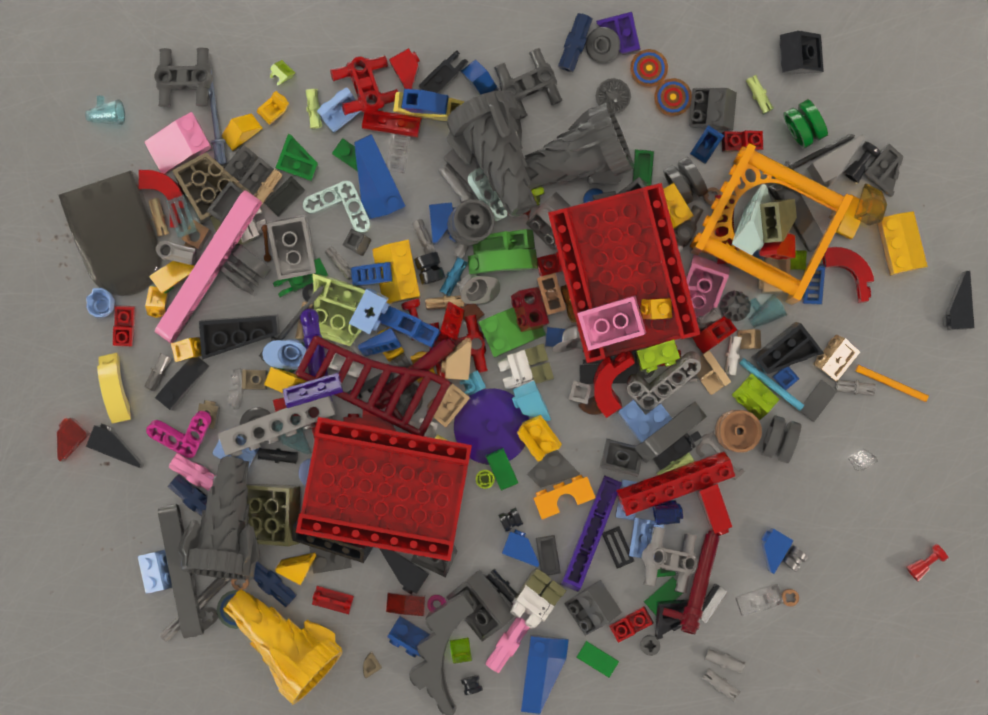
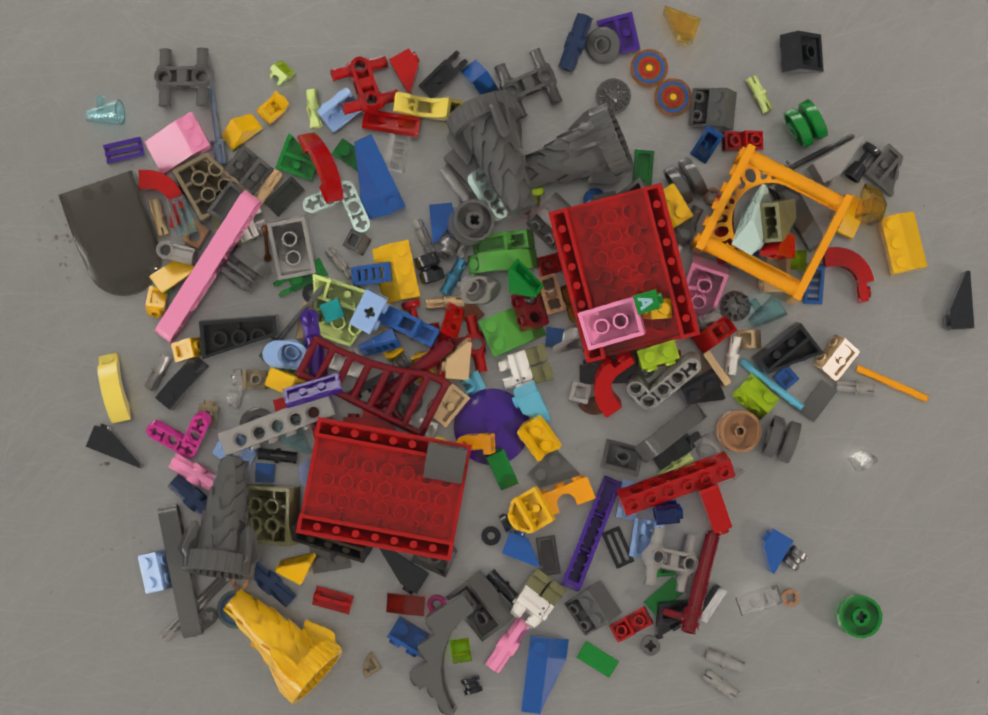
(69, 437): clear red slope -> none
(100, 302): light blue hair -> none
(121, 143): none -> dark purple tile
(124, 326): red slope -> none
(265, 473): none -> blue tile
(325, 165): none -> red slope
(332, 310): none -> teal tile
(424, 102): blue slope -> none
(445, 462): none -> dark grey slope
(447, 248): none -> flat silver wheel
(480, 441): none -> light orange leg
(485, 479): lime wheel -> none
(486, 540): none -> black plate
(522, 280): none -> green slope
(530, 511): none -> yellow slope
(641, 424): medium blue brick -> none
(648, 301): none -> green brick
(681, 24): none -> clear yellow slope
(702, 388): none -> black wing
(870, 616): none -> green wheel
(921, 567): red piece -> none

